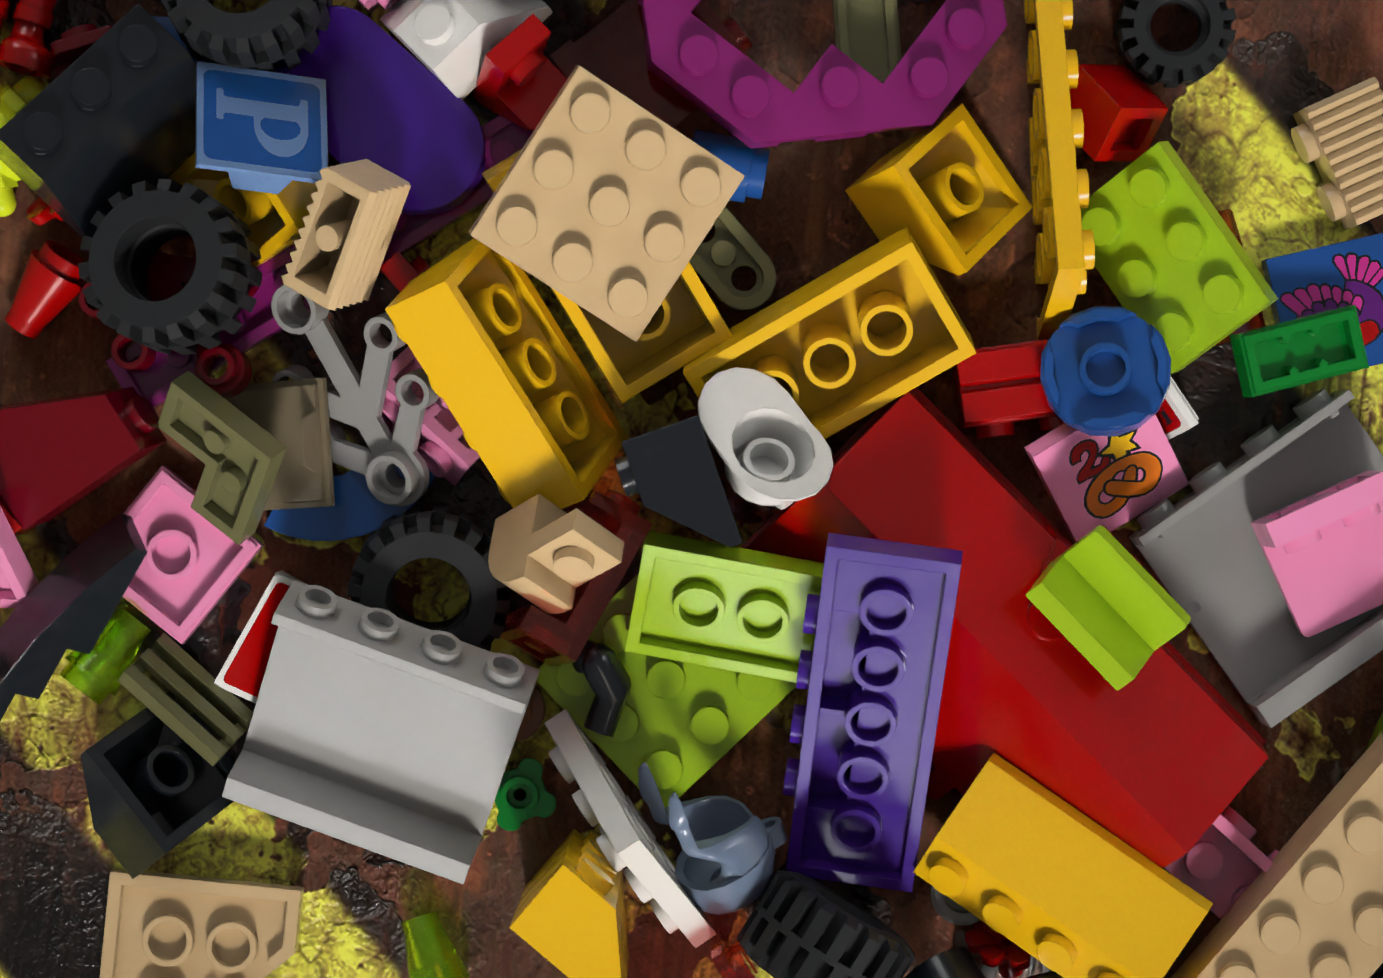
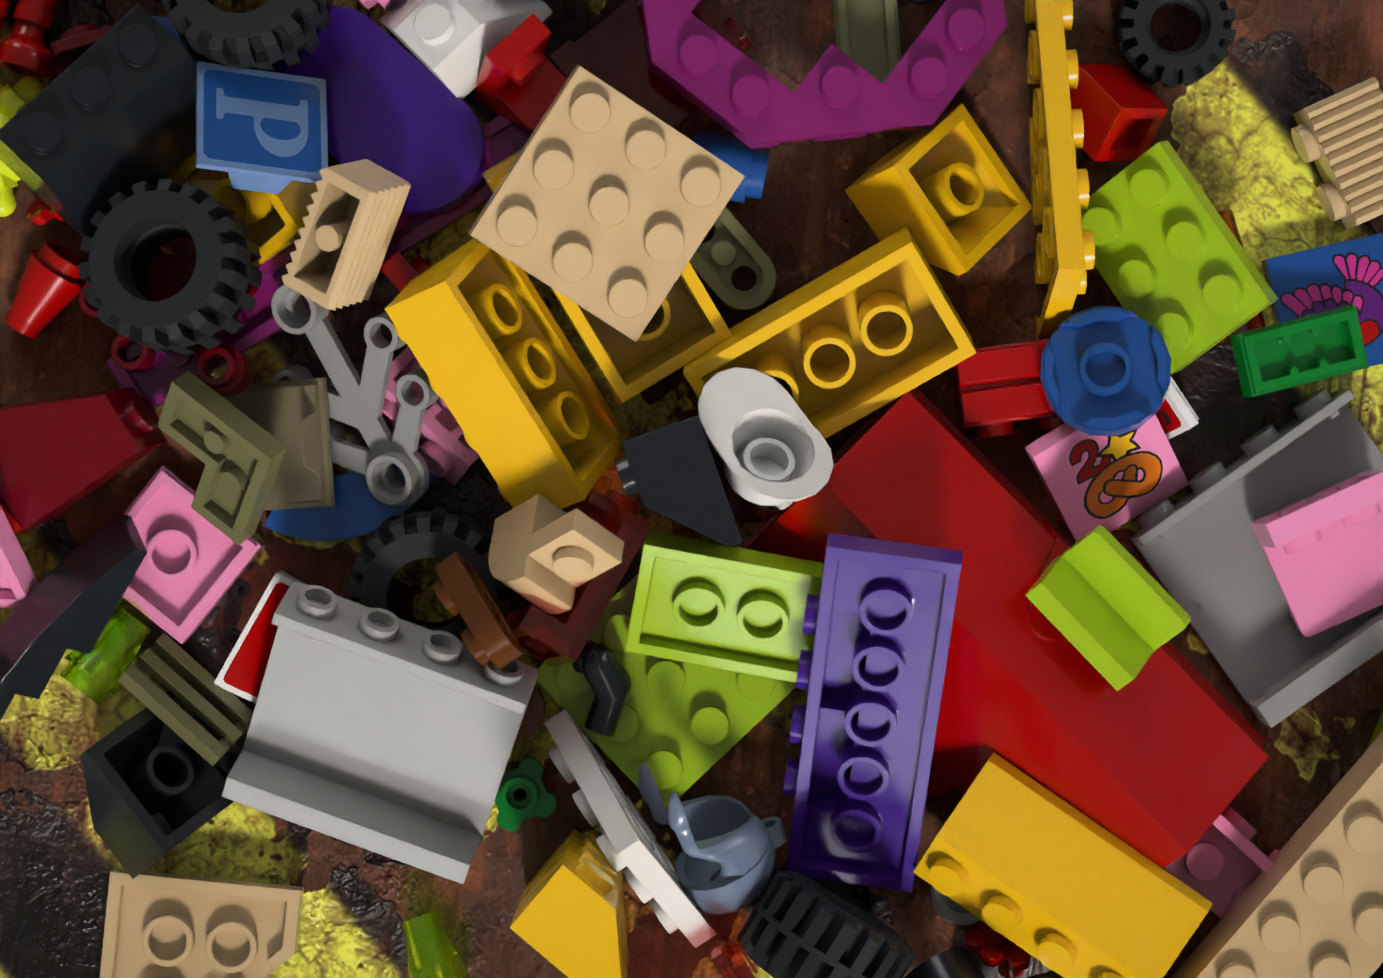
(488, 631): none -> reddish brown plate

